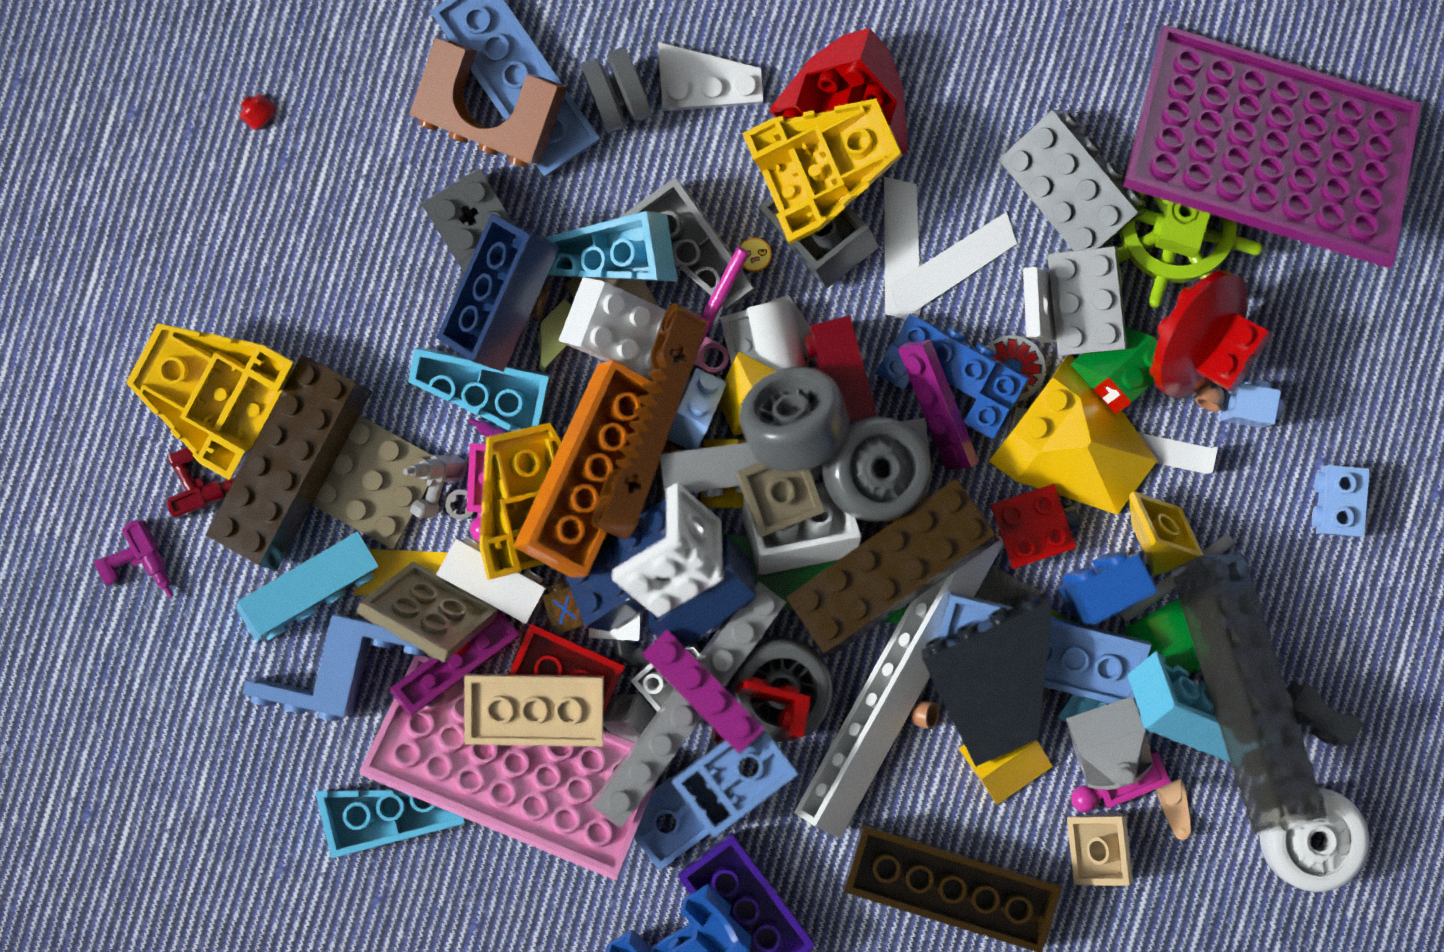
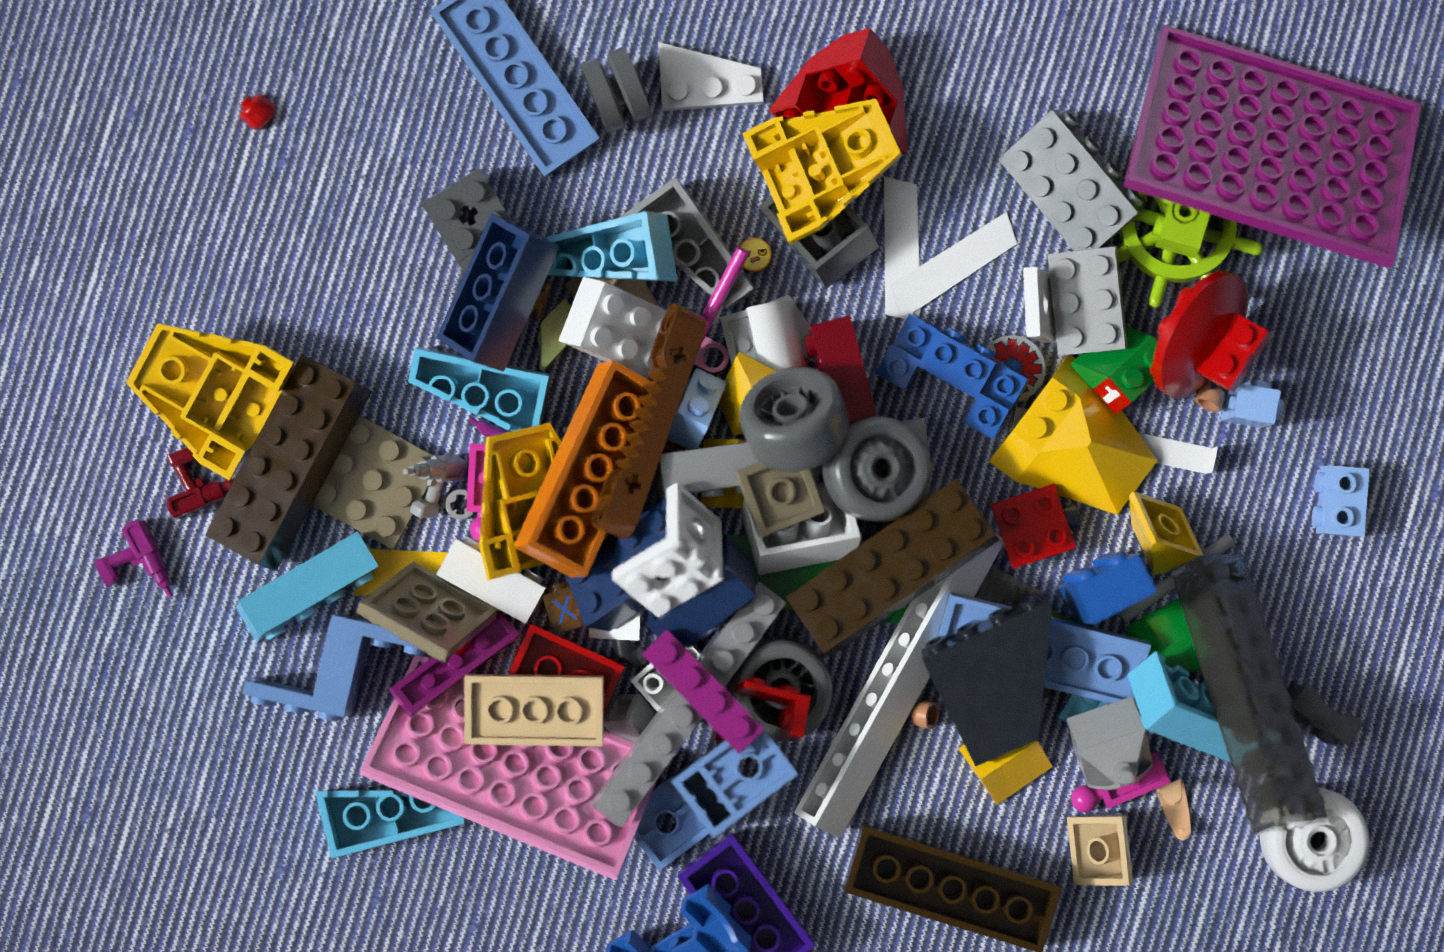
(442, 105): arch -> none
(938, 405): magenta plate -> none

